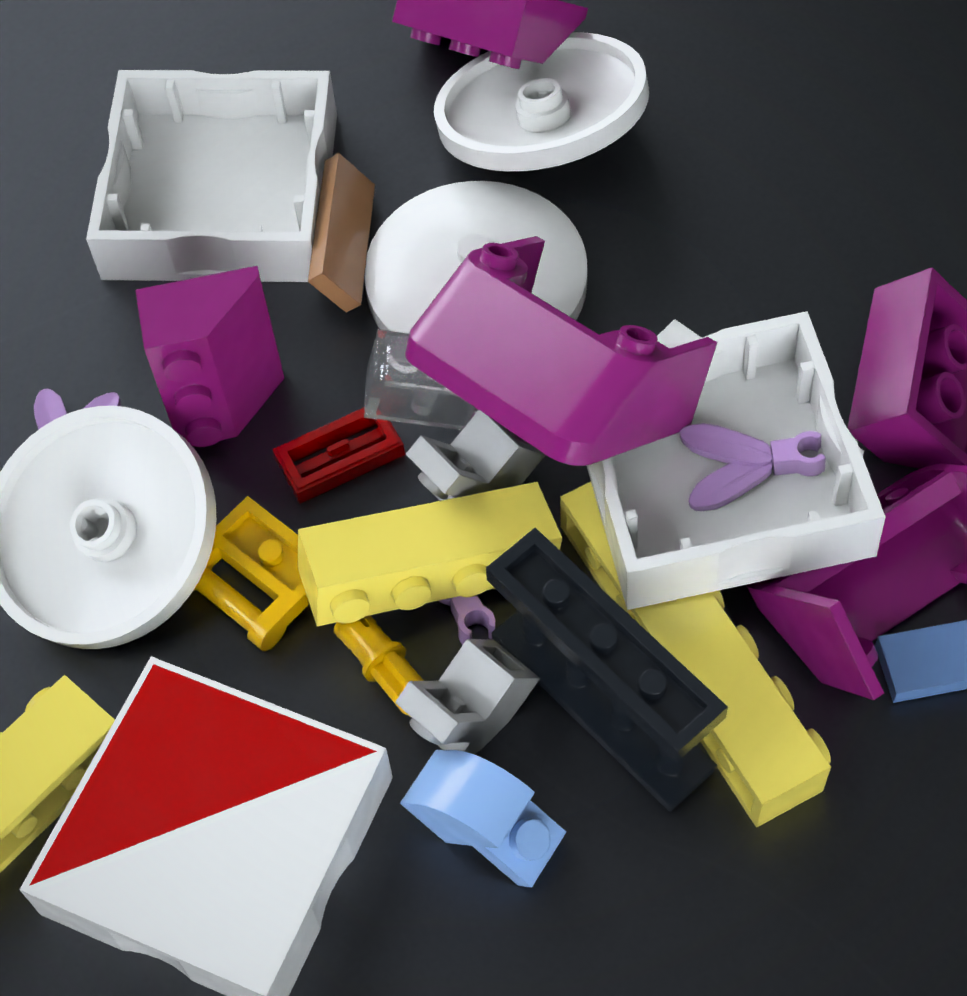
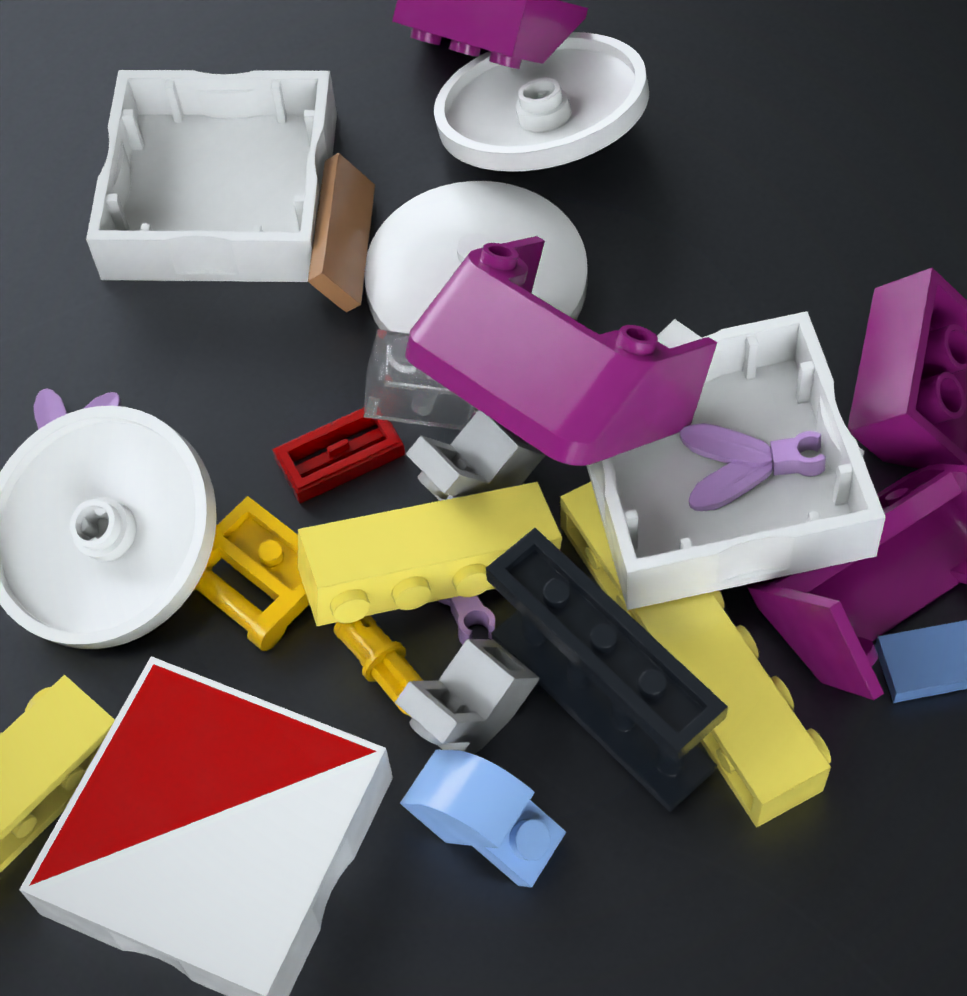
(210, 352): magenta slope -> none

